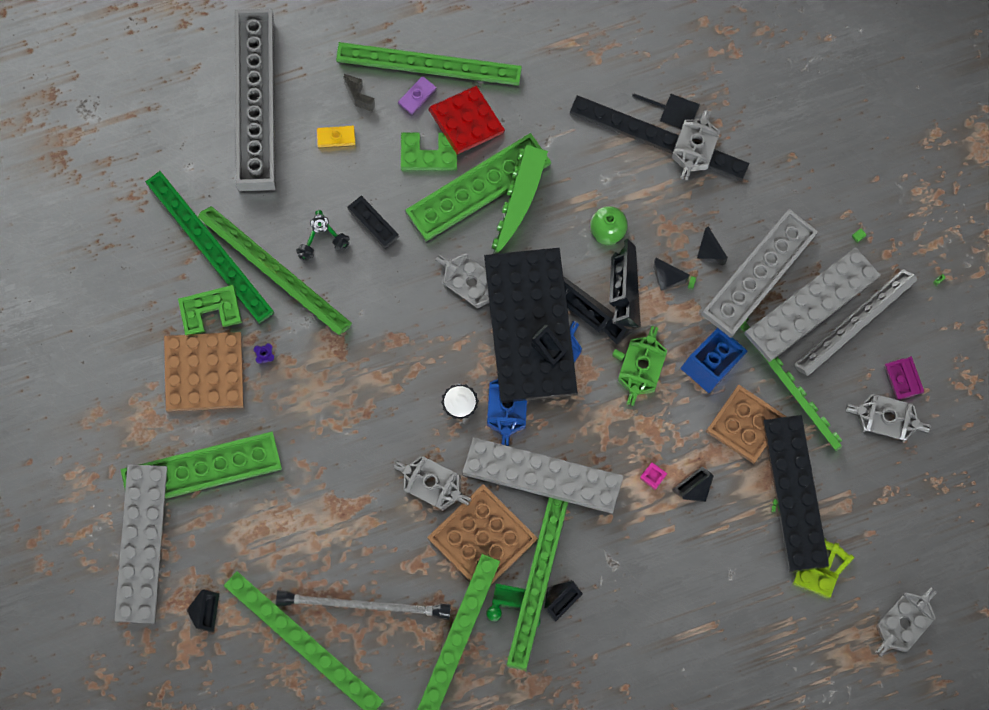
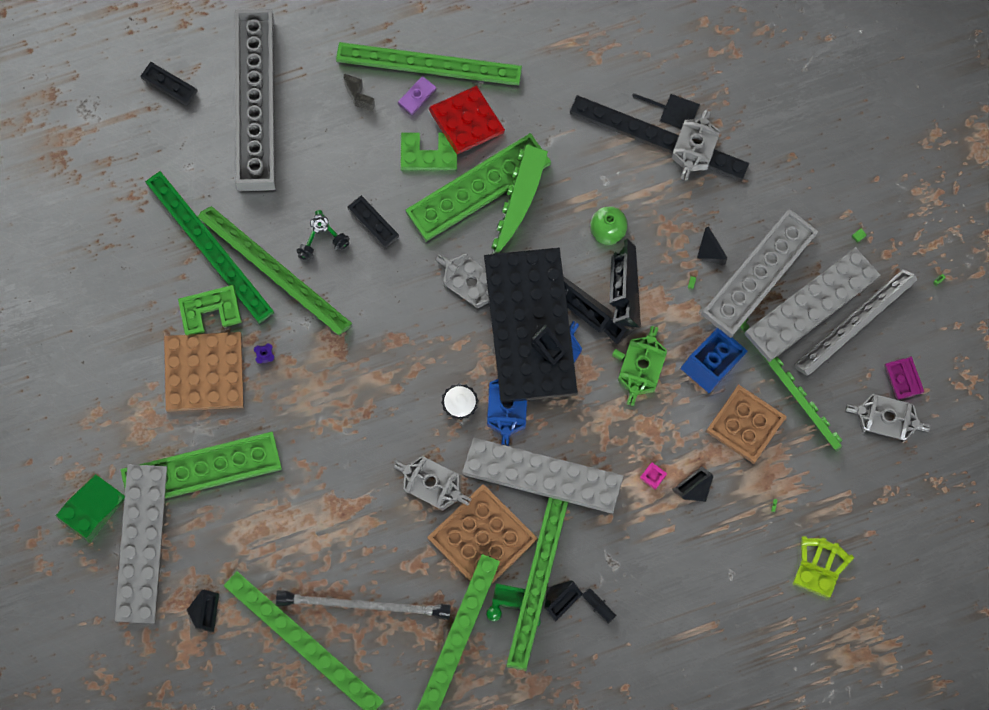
(90, 508): none -> green slope
(168, 83): none -> black plate
(336, 136): yellow plate -> none
(599, 605): none -> black axle
(668, 275): black slope -> none
(795, 493): black plate -> none
(917, 611): light grey plate -> none

